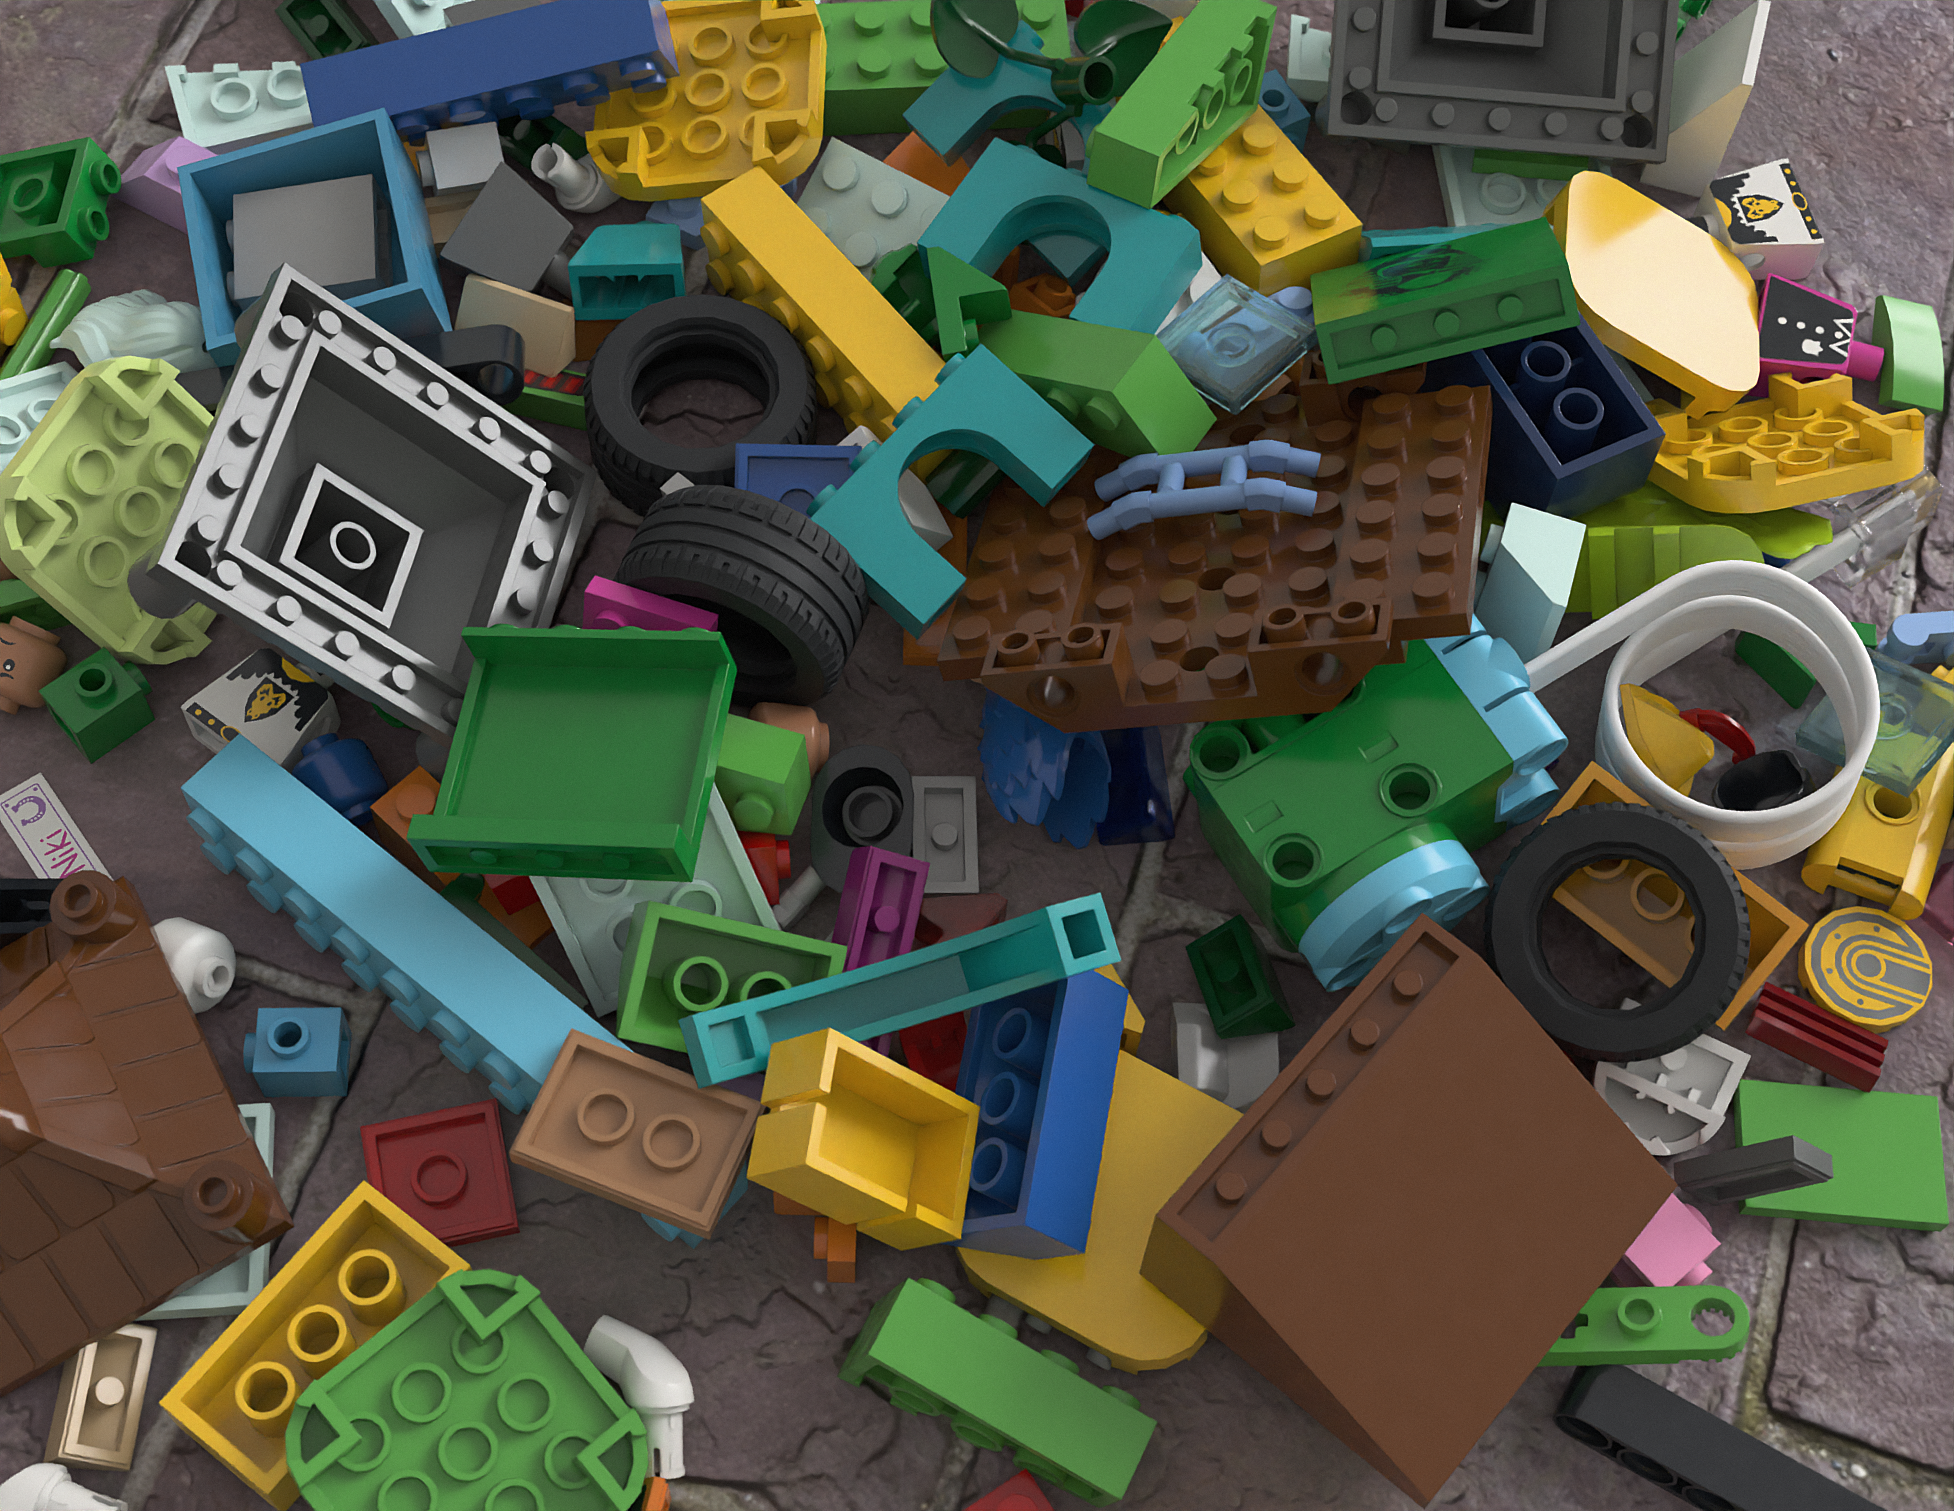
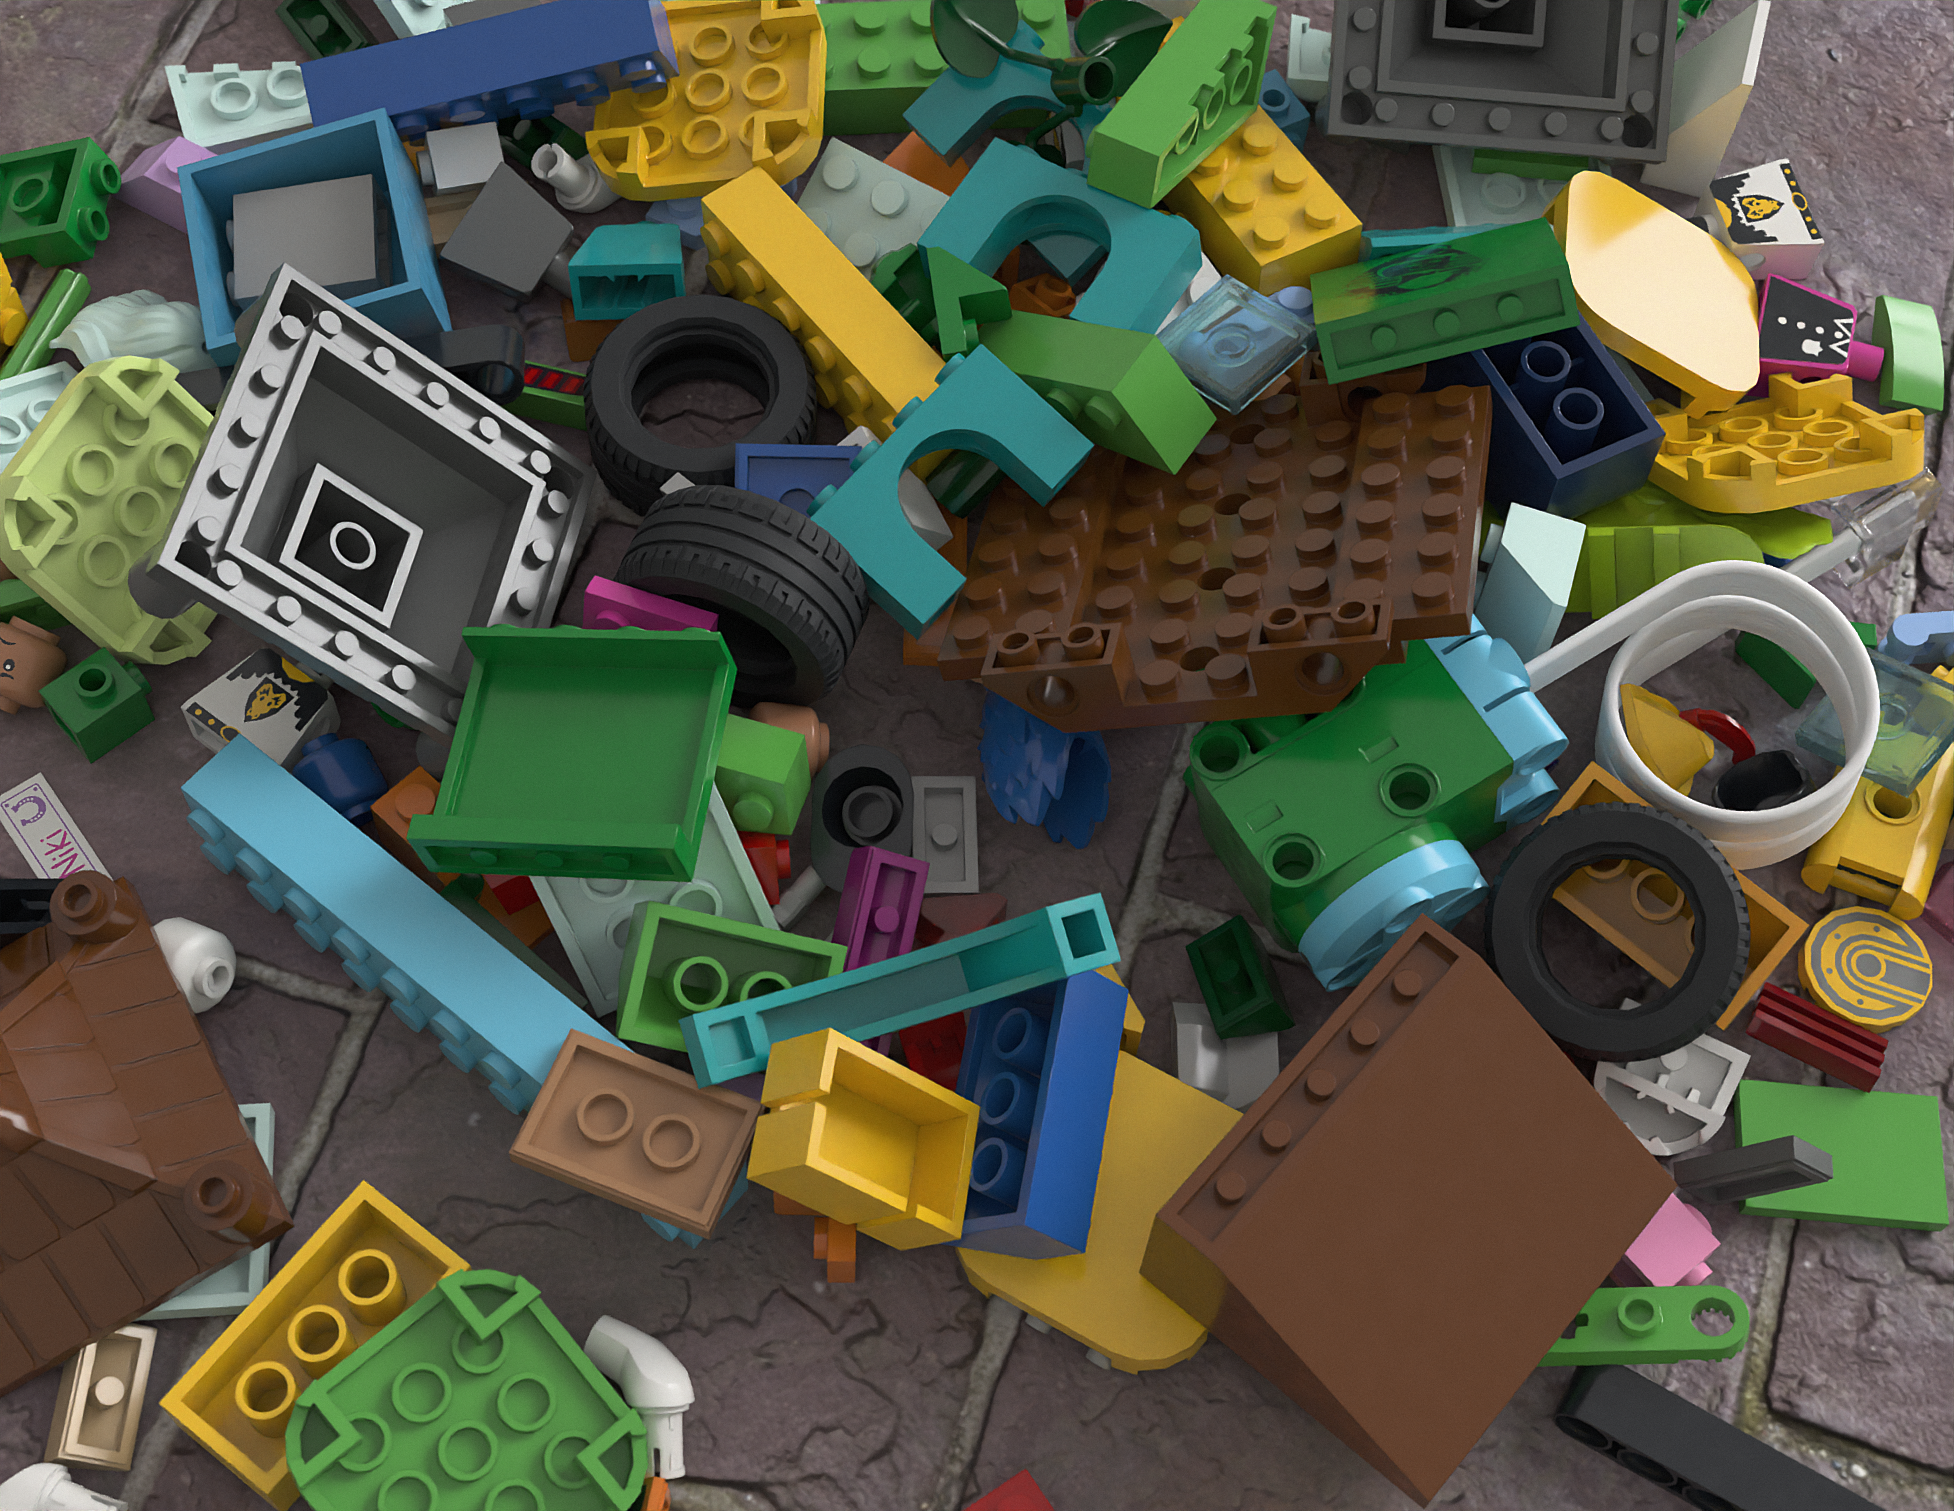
(299, 1052): dark azure brick -> none
(446, 1171): red tile -> none
(543, 323): tan slope -> none
(1000, 1391): bright green wedge -> none
(1139, 789): clear blue slope -> none
(1232, 494): medium blue piece -> none

